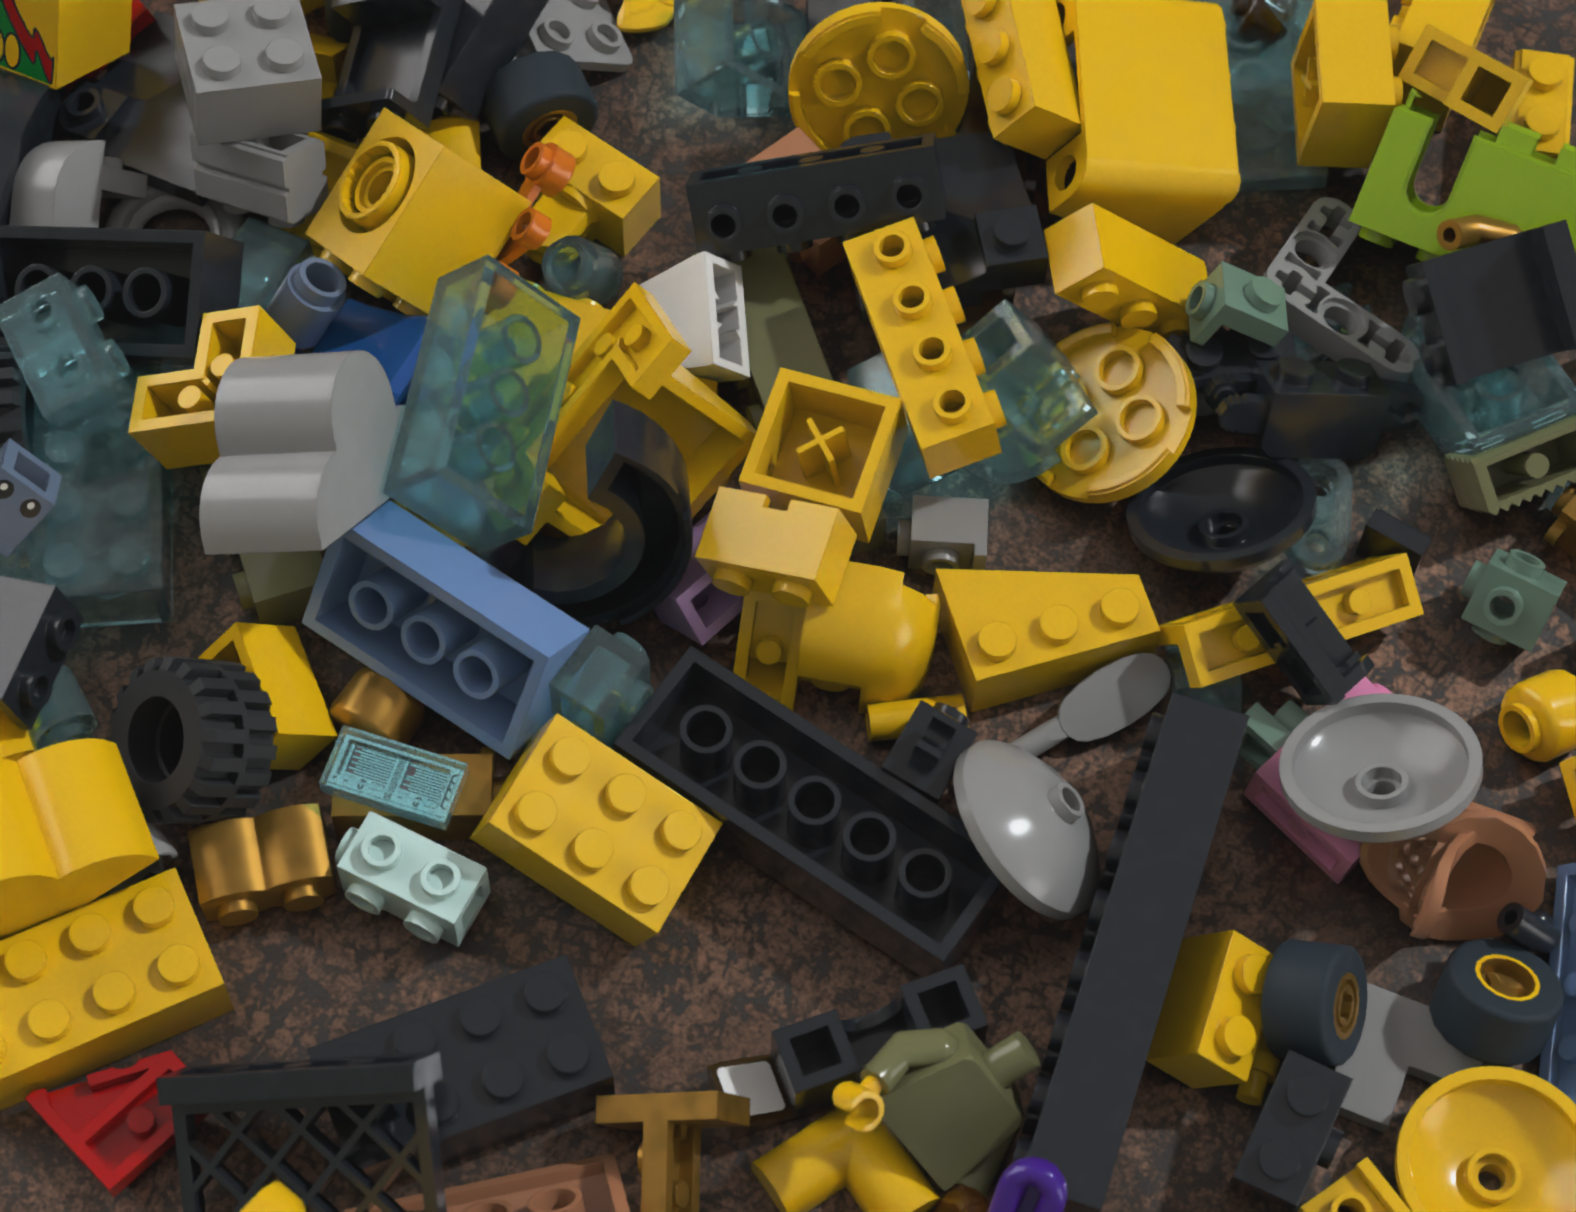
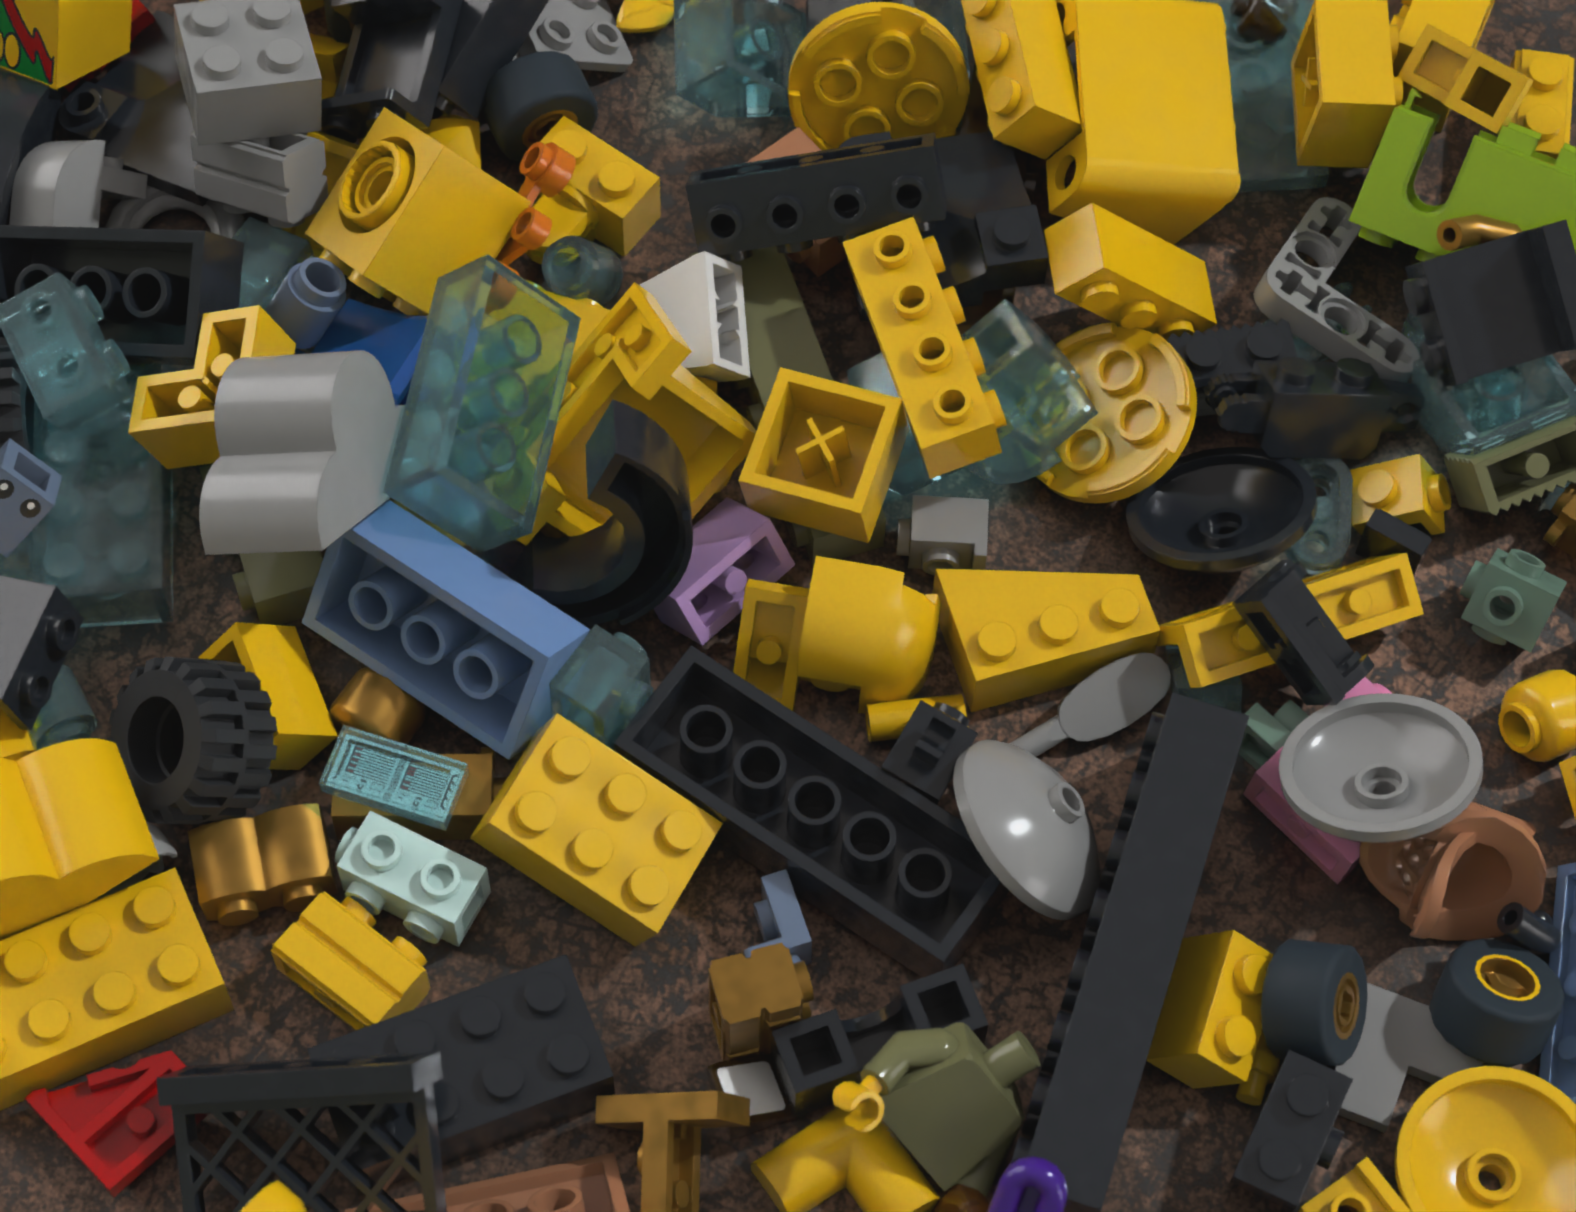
(349, 964): none -> yellow brick
(755, 998): none -> pearl gold brick
(781, 918): none -> sand blue bracket
(783, 553): yellow brick -> none
(1239, 302): sand green bracket -> none
(1403, 489): none -> yellow bracket

